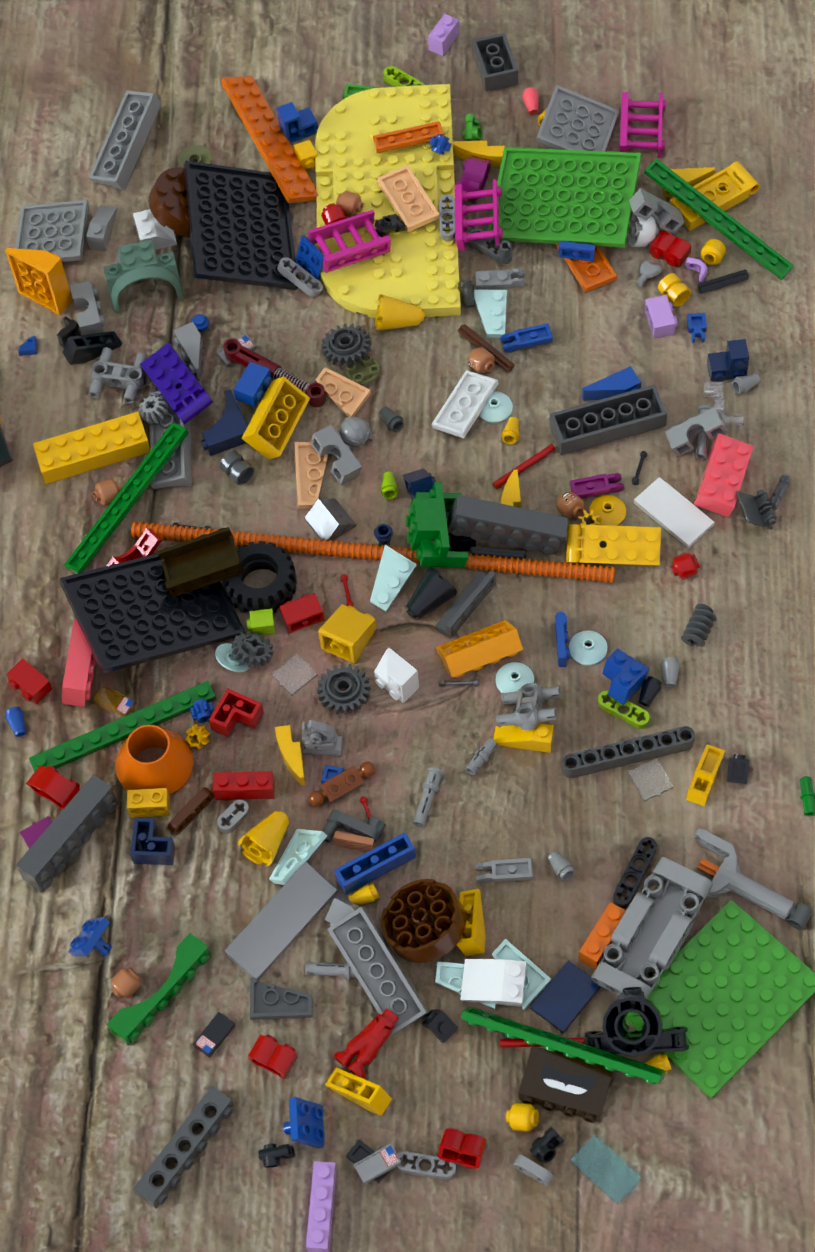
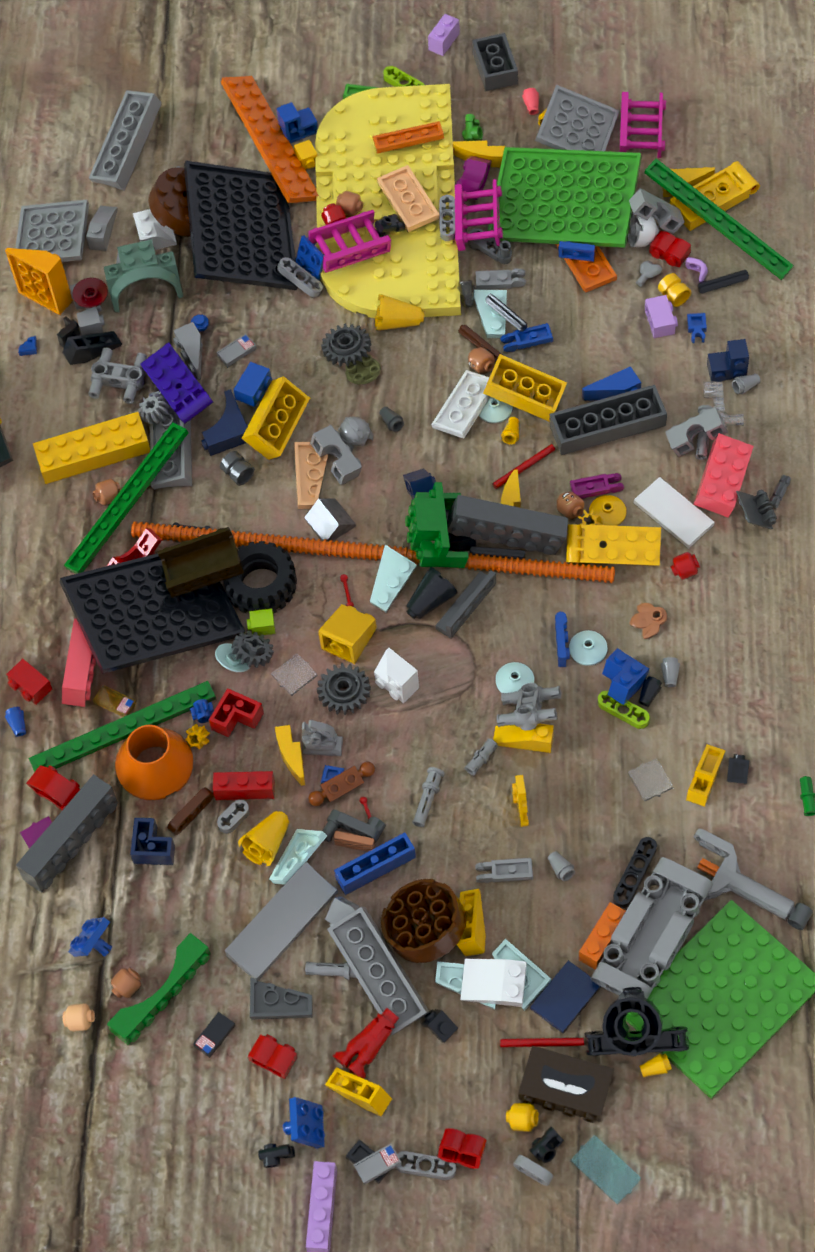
(78, 1017): none -> light nougat head
(90, 286): none -> dark red dish
(148, 802): yellow brick -> none
(158, 1170): dark grey brick -> none
(195, 154): olive dish -> none
(244, 356): dark red piece -> none
(301, 612): red brick -> none
(343, 392): light nougat wing -> none
(365, 895): yellow cone -> none
(383, 534): dark blue cone -> none
(389, 486): lime cone -> none
(440, 144): blue gear -> none
(443, 683): flat silver hinge -> none
(479, 648): light orange slope -> none
(506, 312): none -> axle
(519, 797): none -> yellow wing
(524, 387): none -> yellow brick
(557, 1043): green plate -> none
(635, 481): black hinge -> none
(635, 745): dark grey beam -> none
(646, 620): none -> nougat plate
(699, 626): dark grey piece -> none
(713, 252): yellow head -> none

